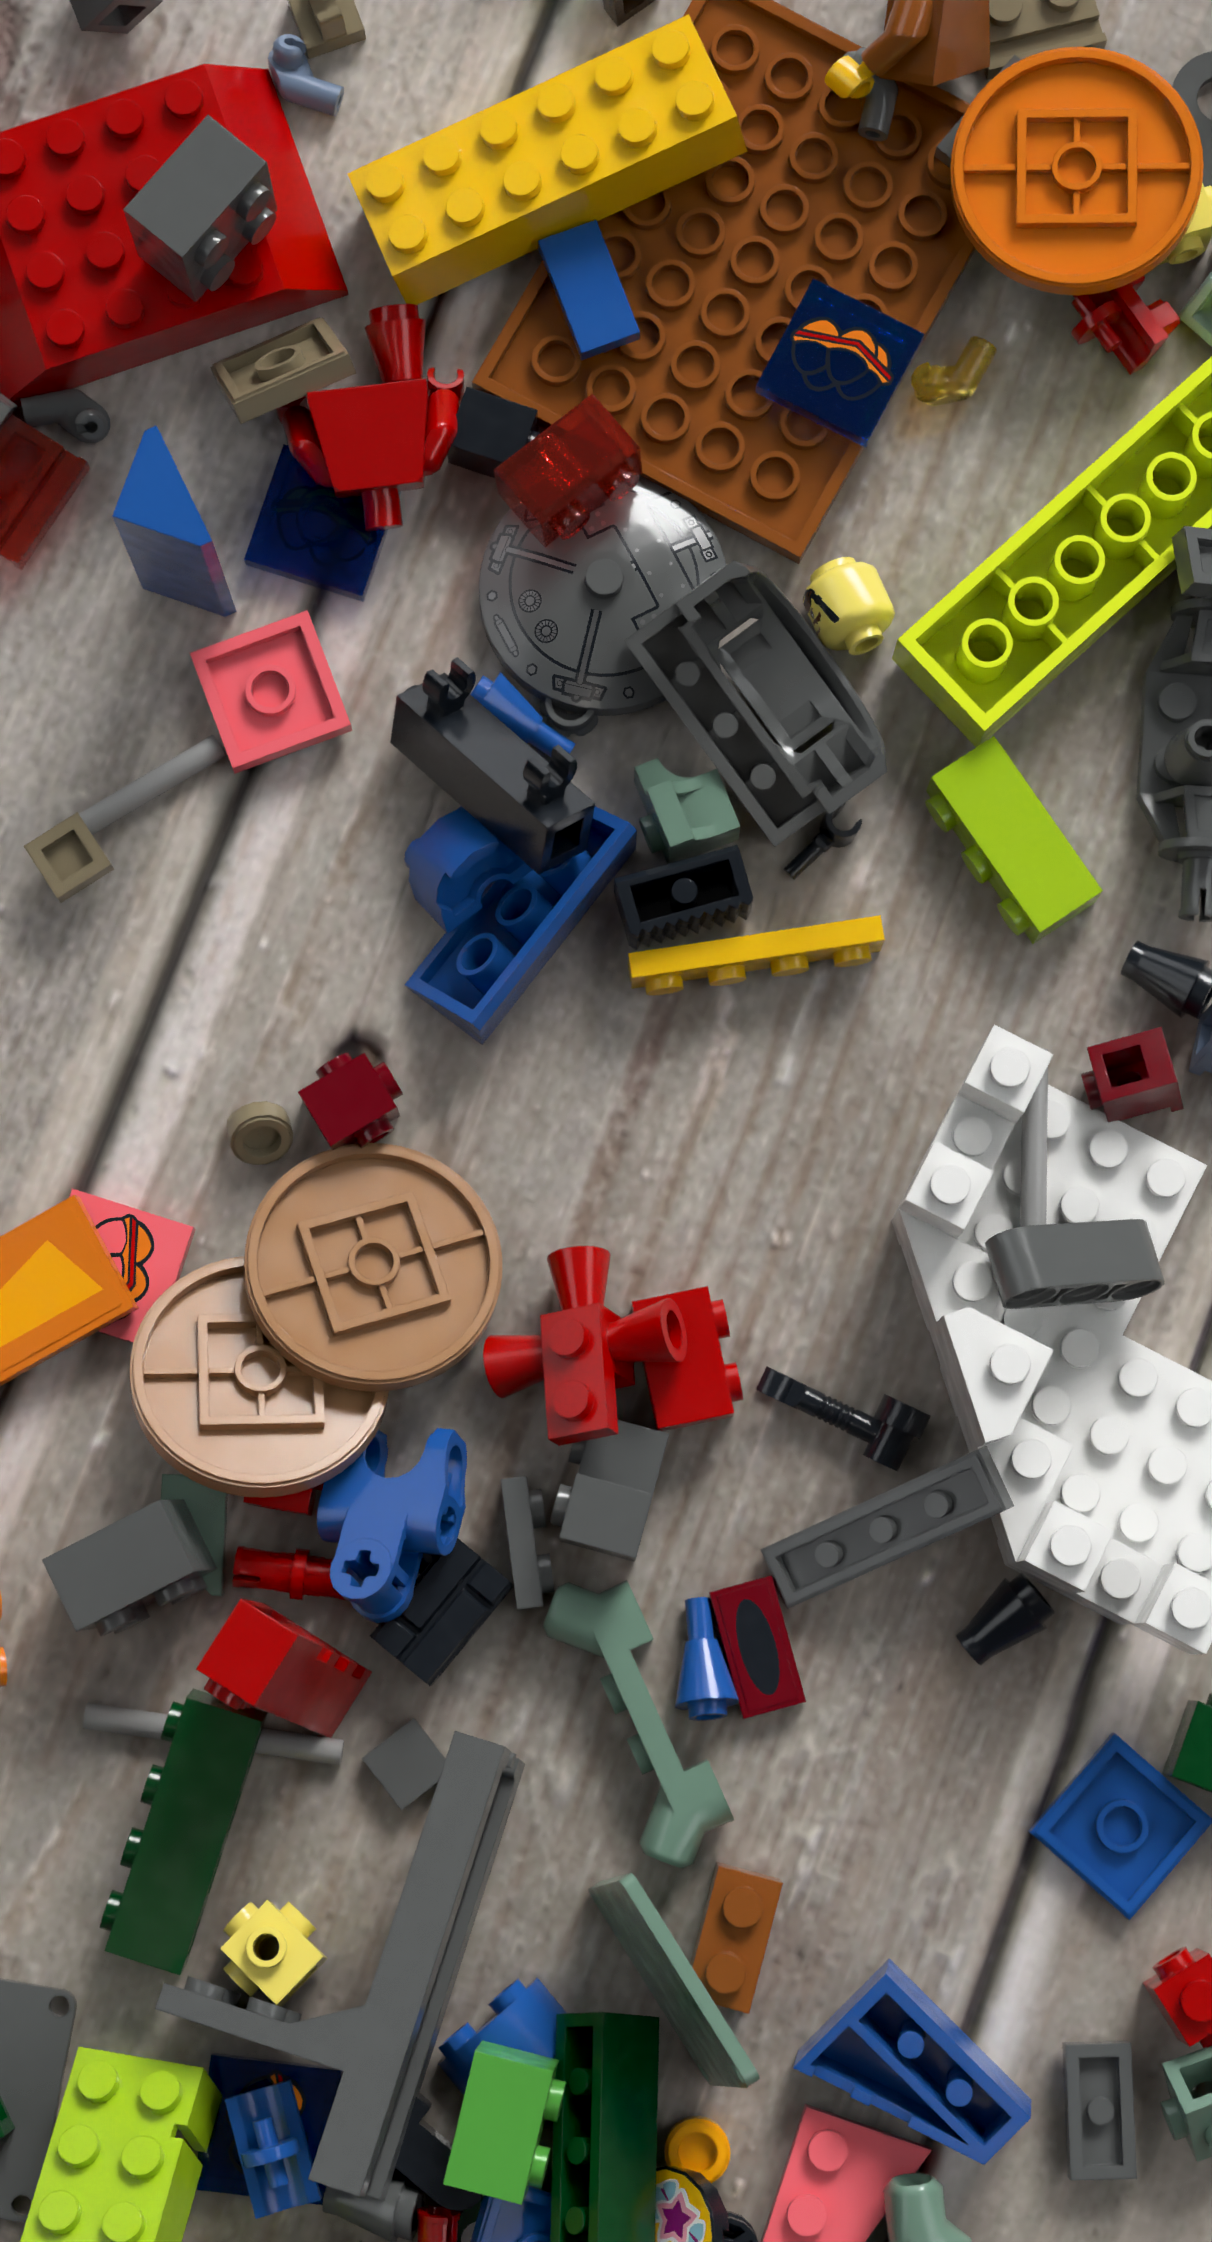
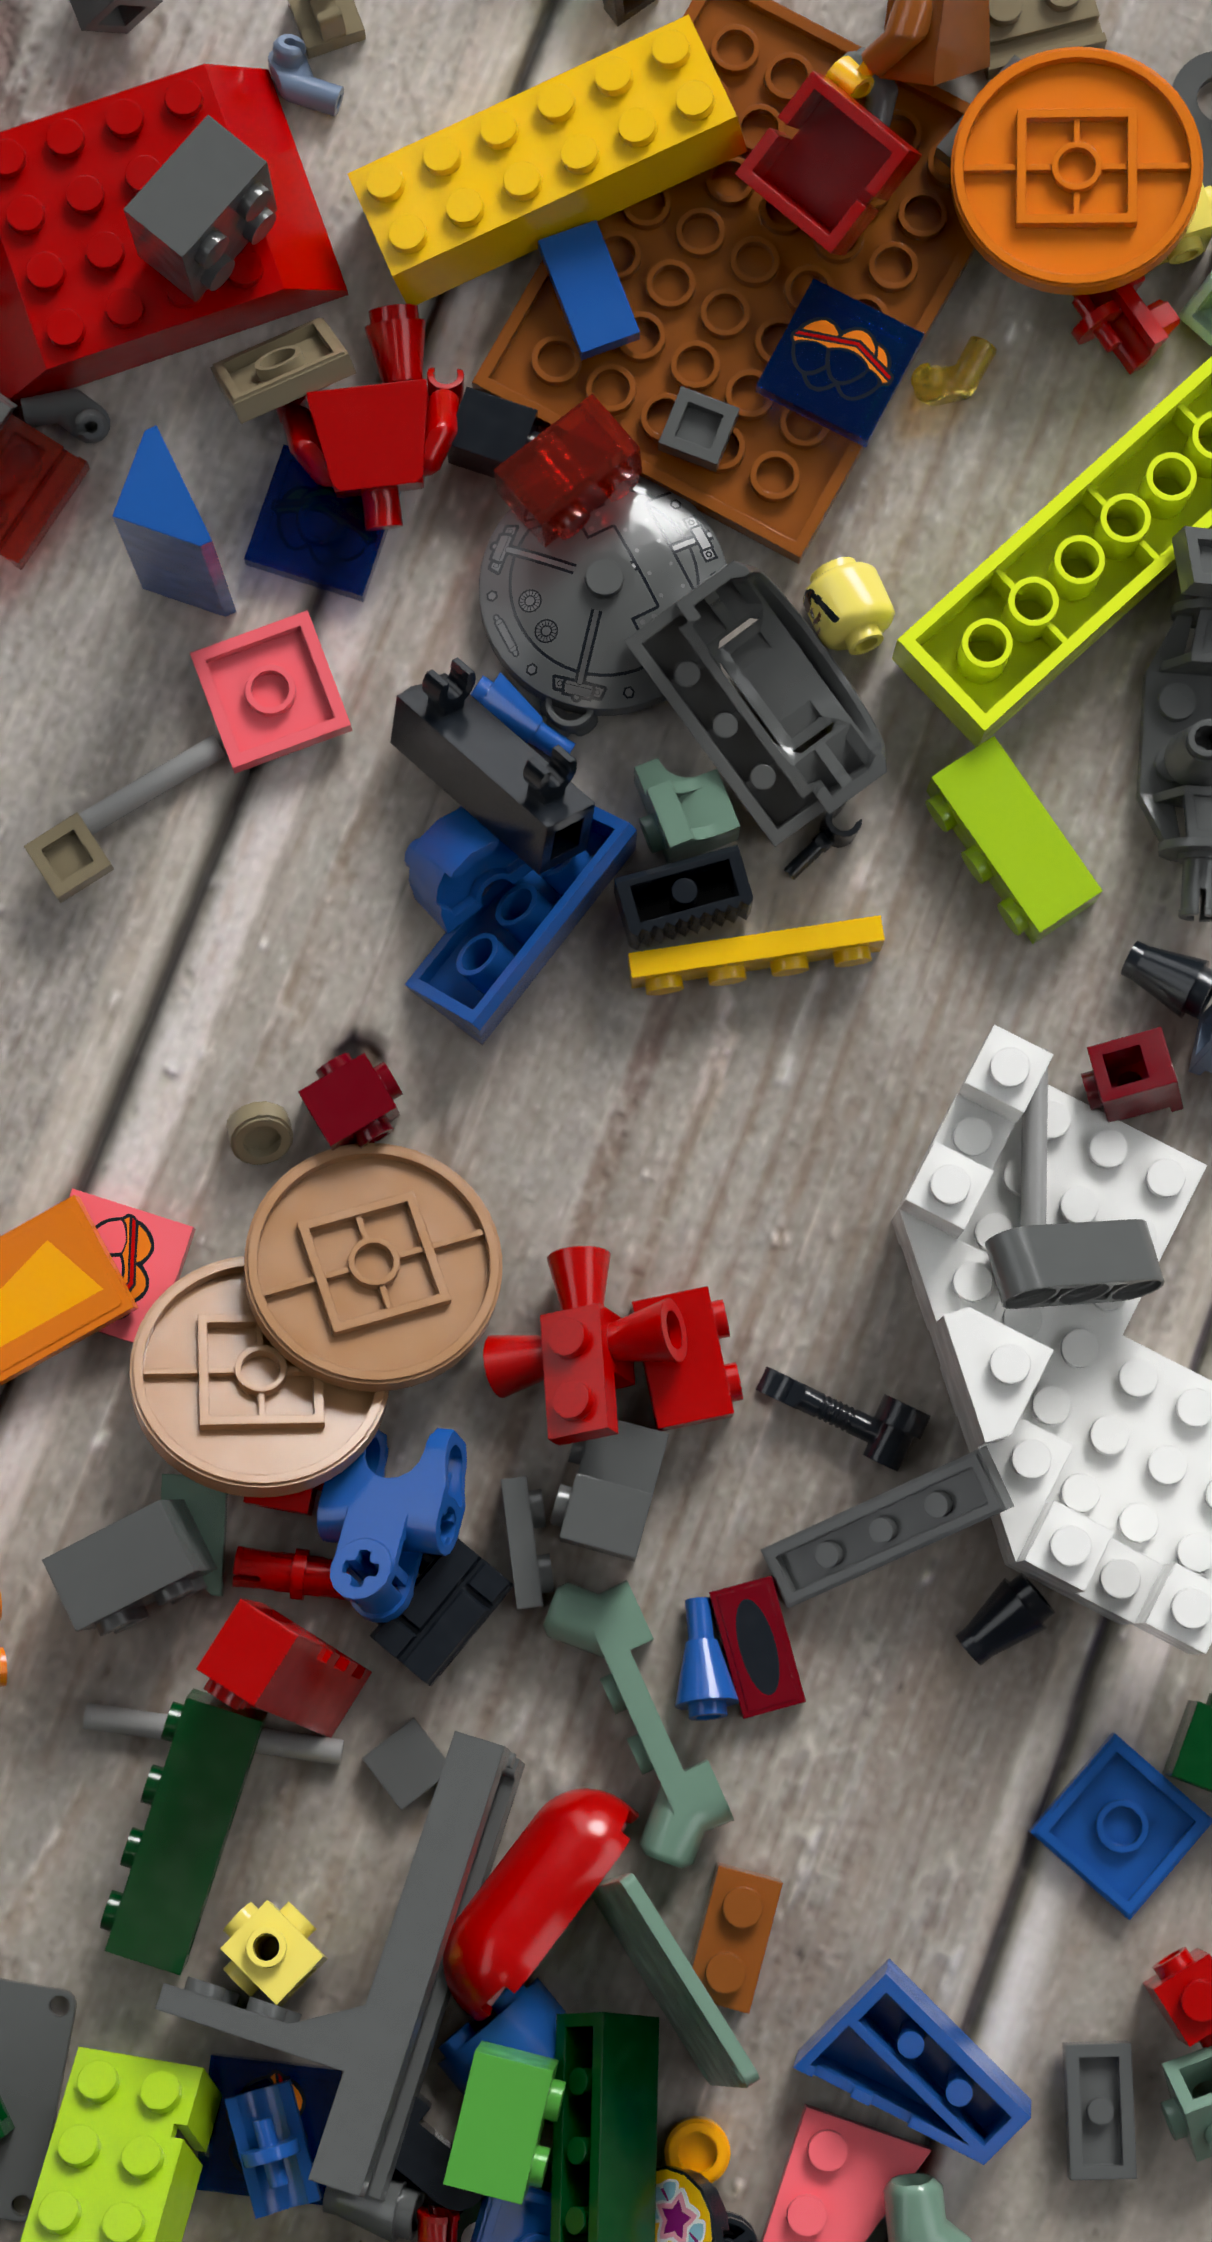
(533, 1895): none -> red brick
(698, 429): none -> dark grey tile
(830, 165): none -> red piece

